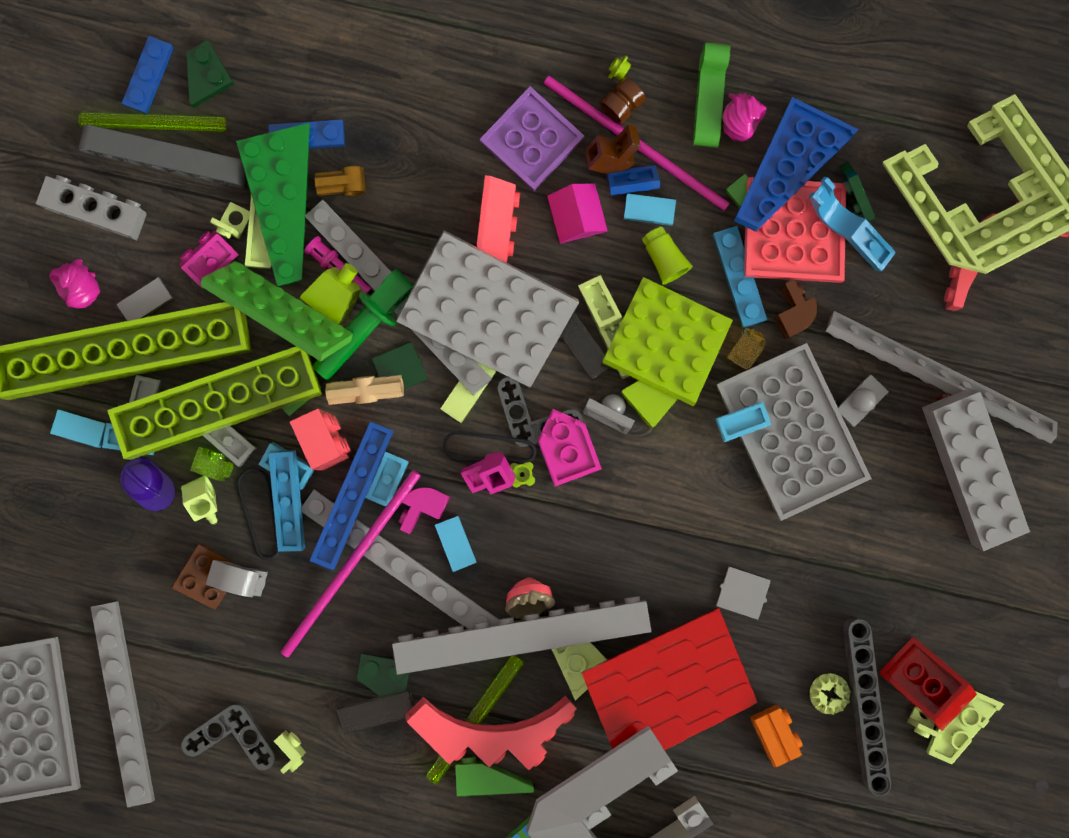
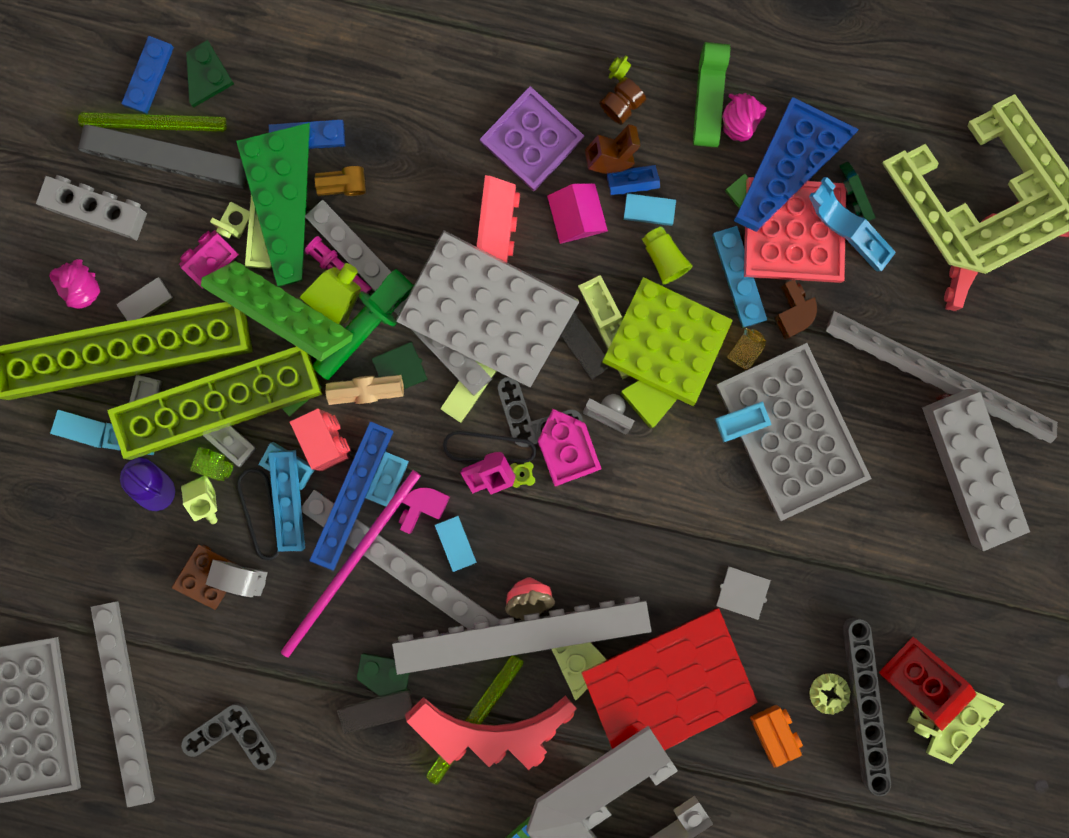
(290, 745): yellowish green bracket -> none
(476, 778): bright green slope -> none
(644, 148): dark pink piece -> none
(862, 400): light grey tile -> none

